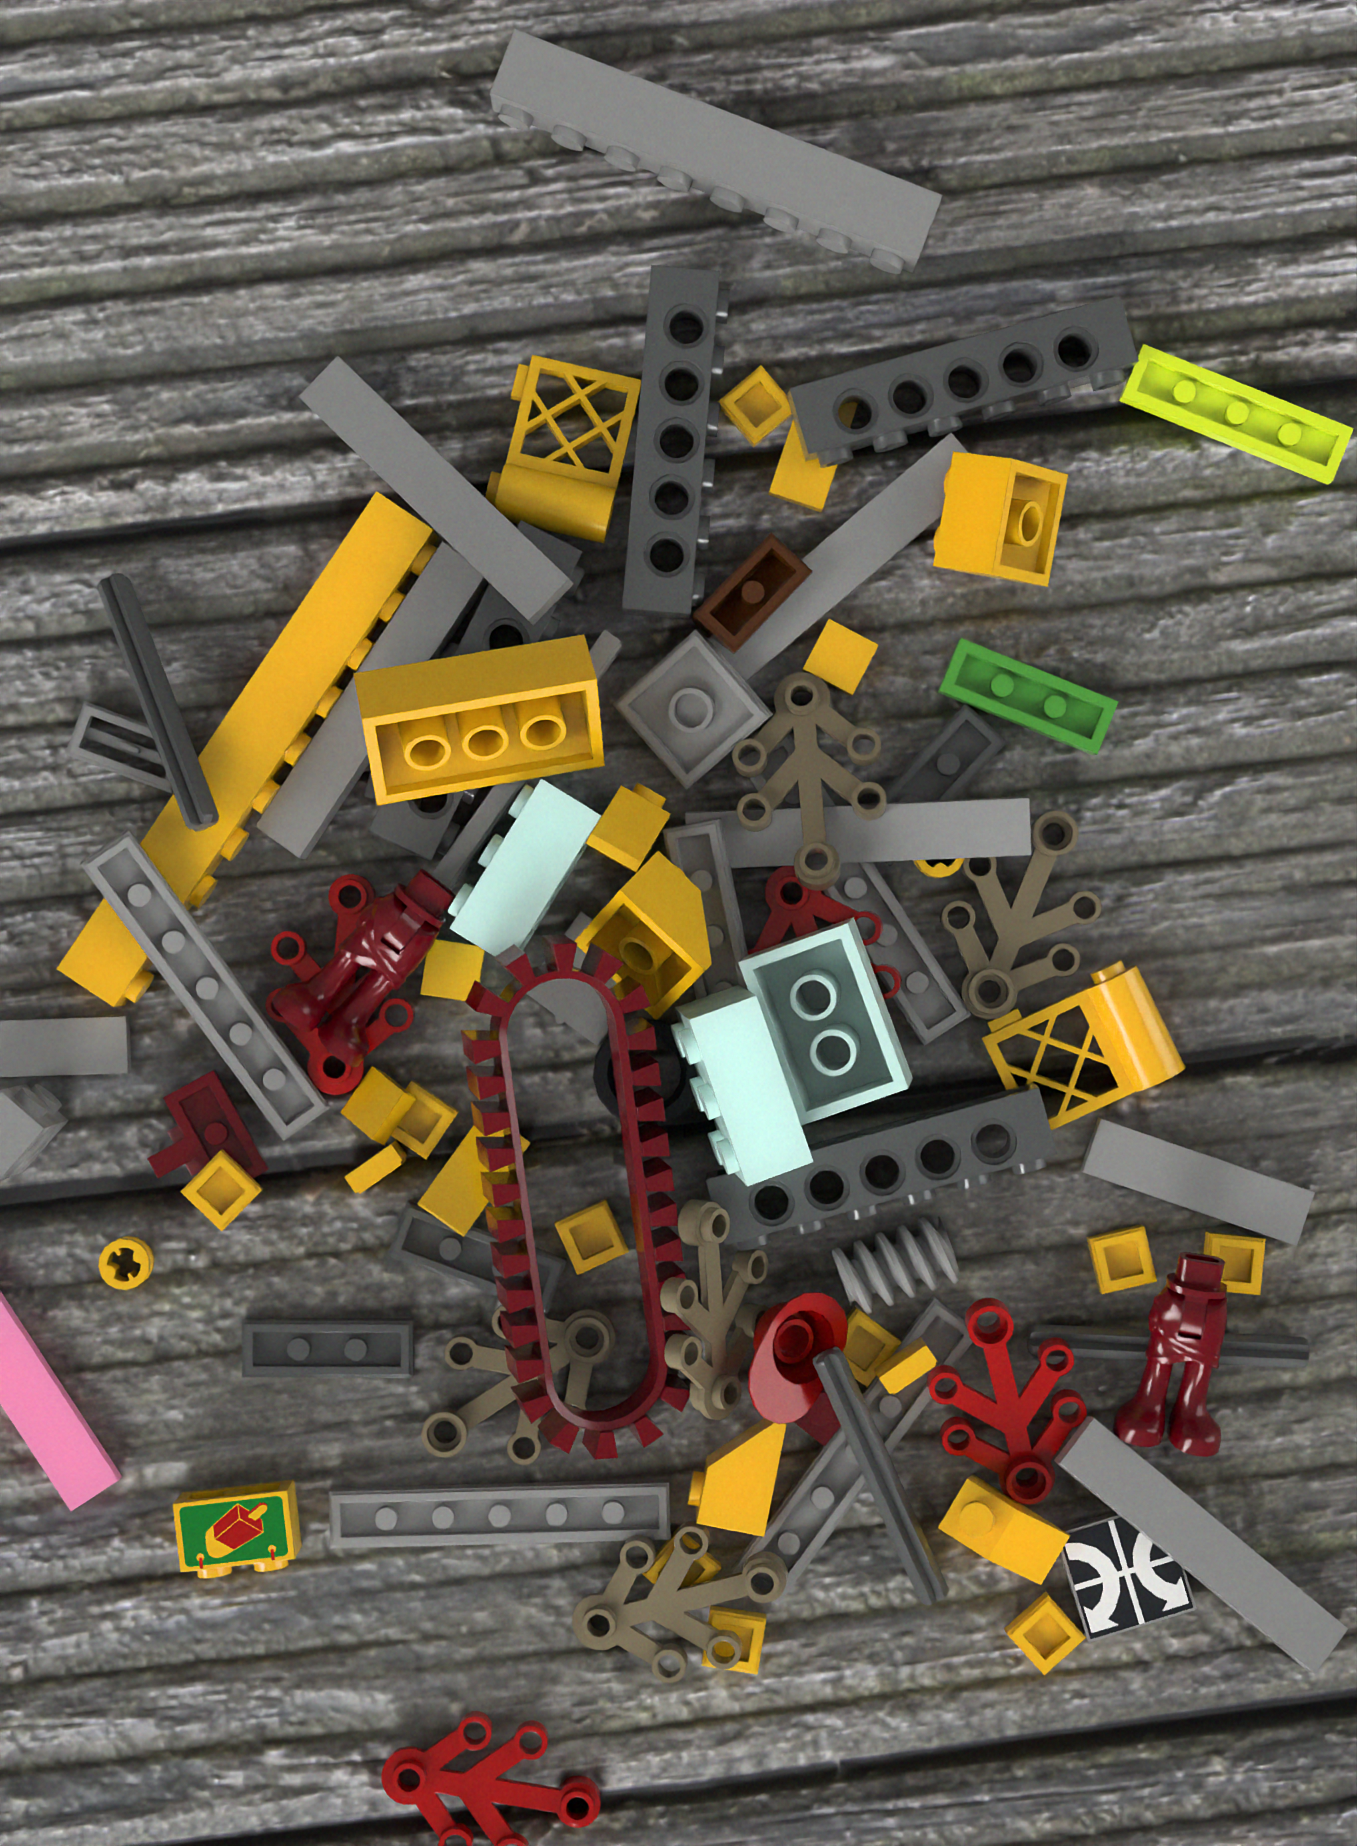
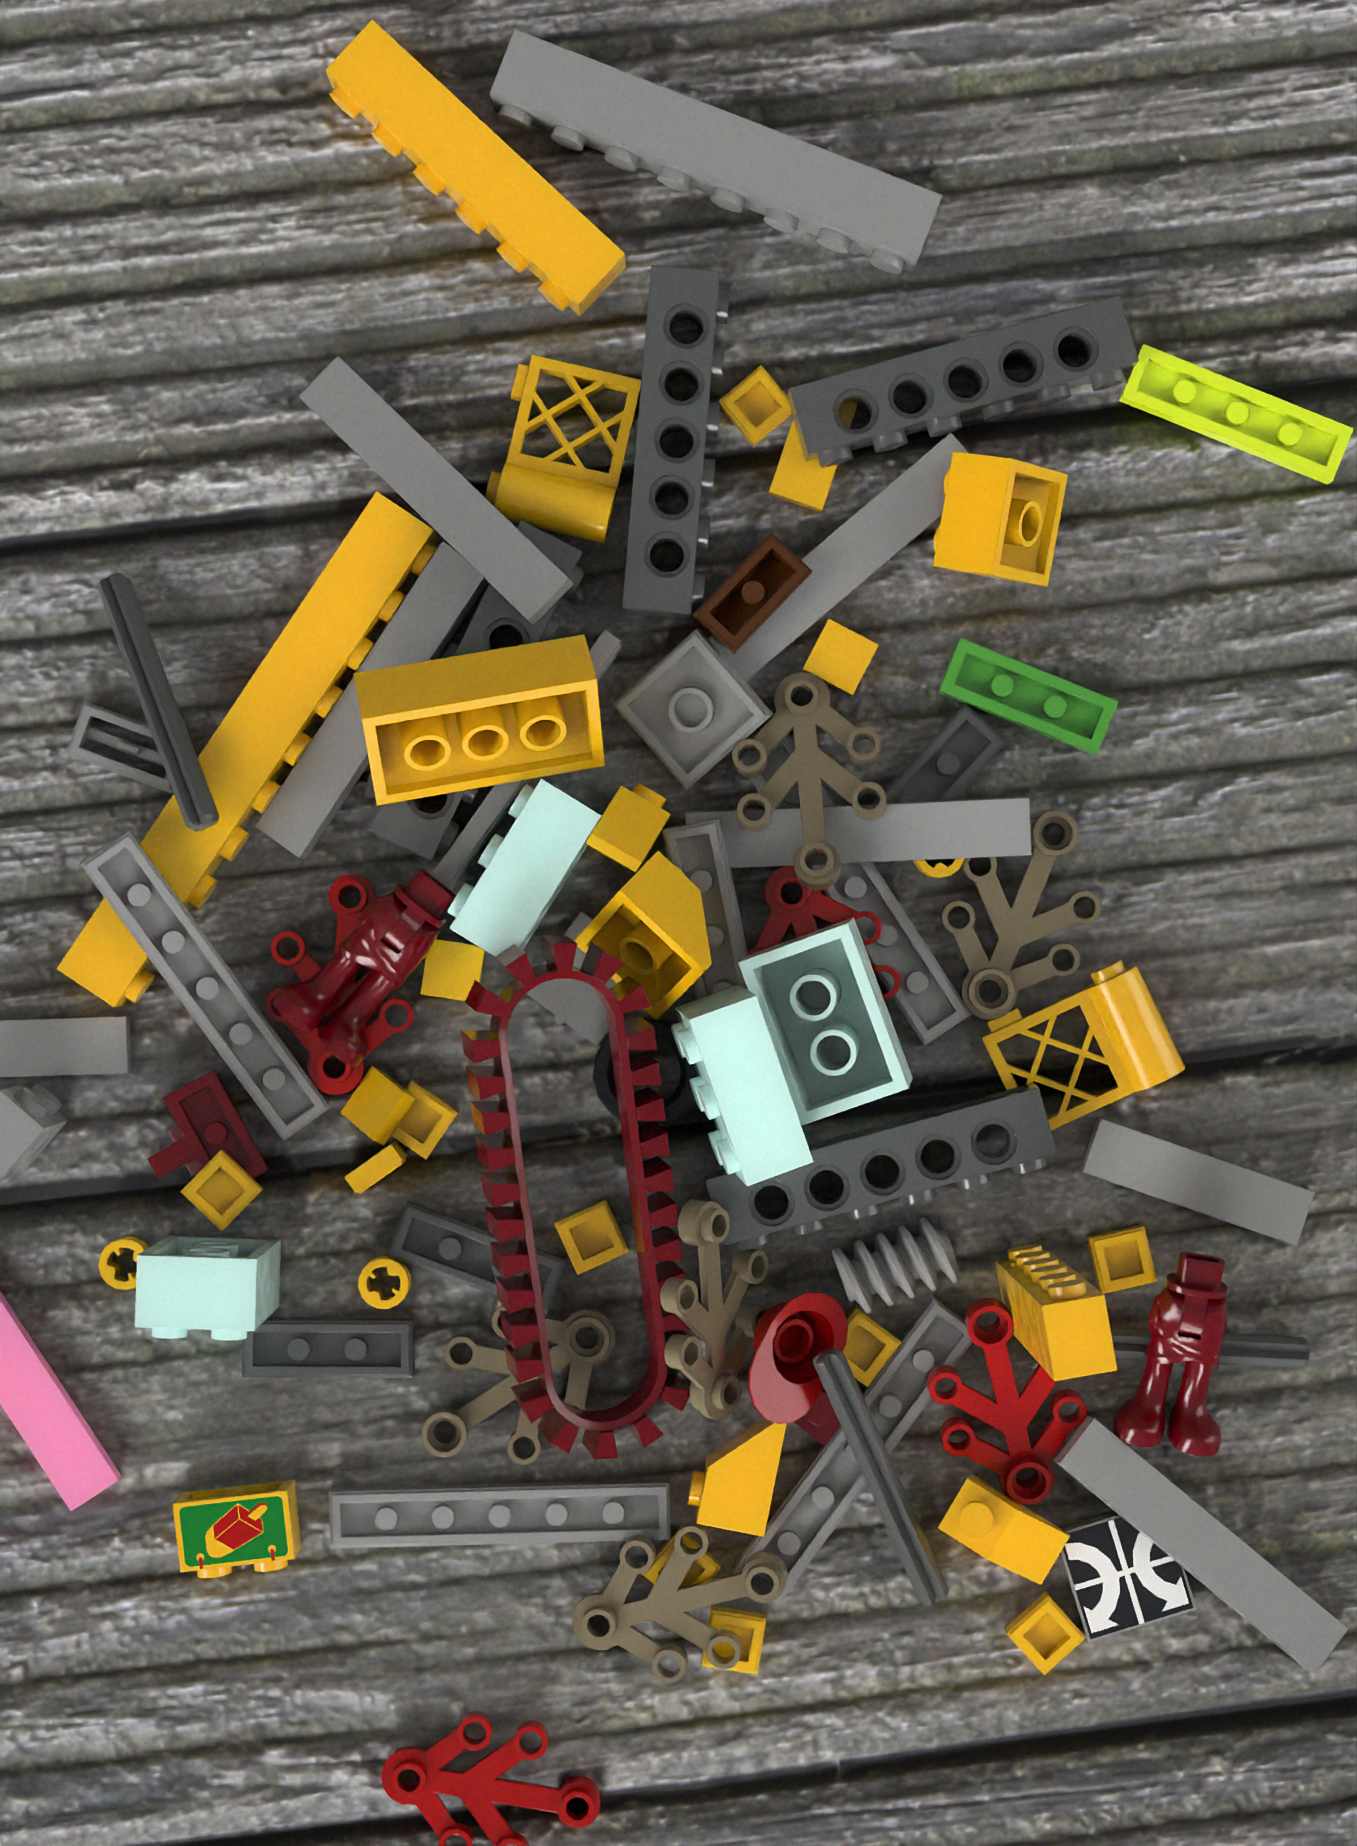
(207, 1285): none -> light aqua brick
(374, 1296): none -> yellow bush
(457, 1190): yellow tile -> none
(475, 169): none -> yellow brick
(906, 1366): yellow tile -> none
(1056, 1313): none -> yellow brick
(1242, 1260): yellow tile -> none

